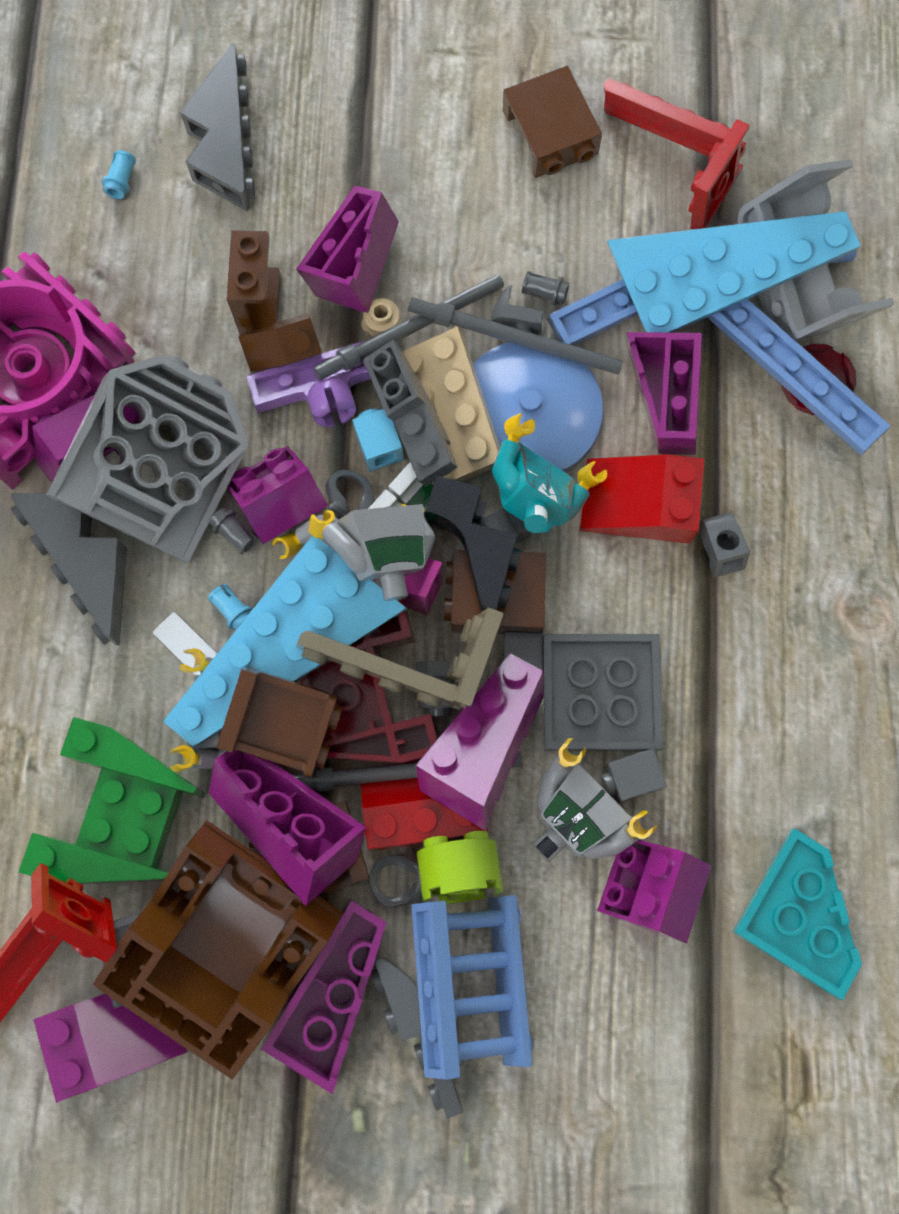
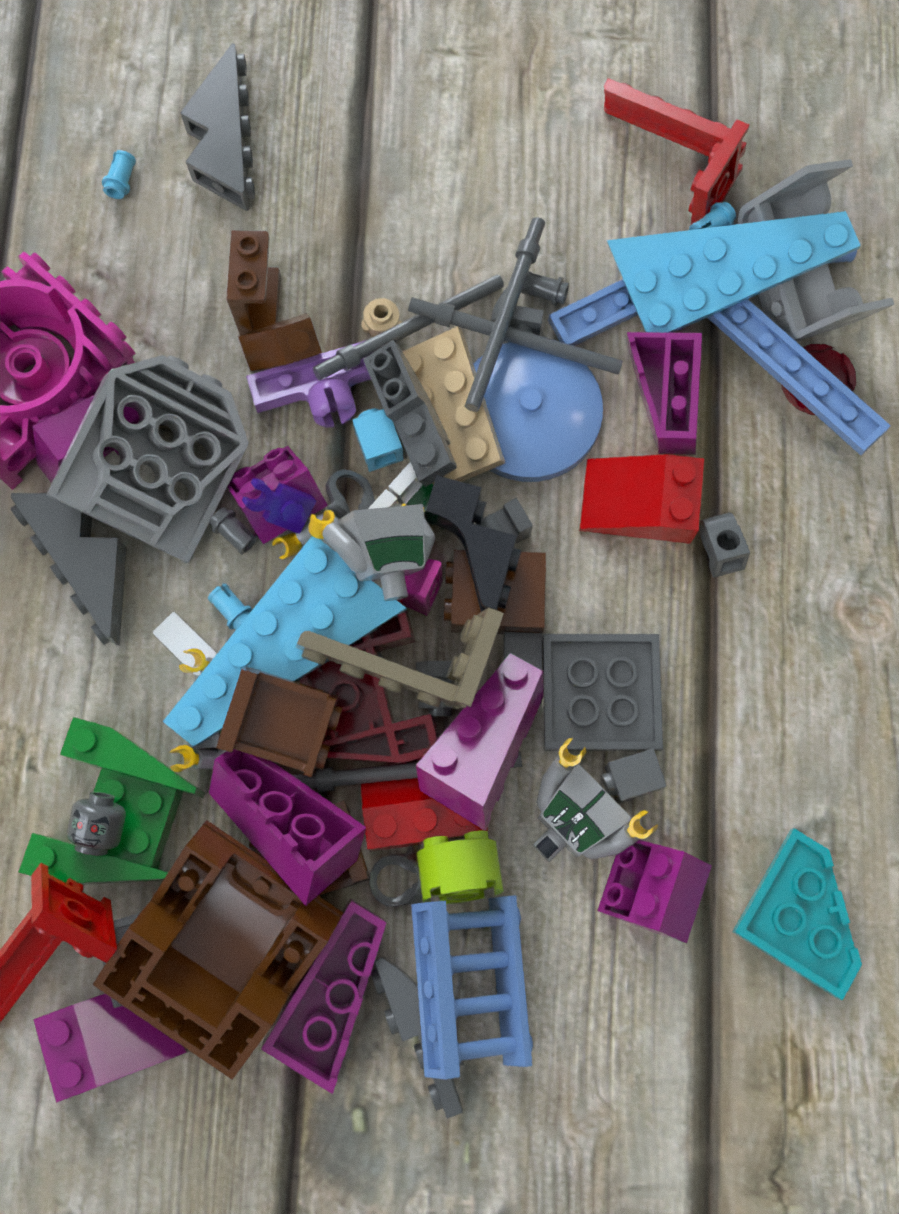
(96, 824): none -> dark grey head
(284, 507): none -> dark purple plate
(351, 250): magenta wedge -> none
(526, 255): none -> dark grey bar
(533, 486): teal torso -> none
(553, 120): reddish brown panel -> none
(720, 215): none -> medium azure pin

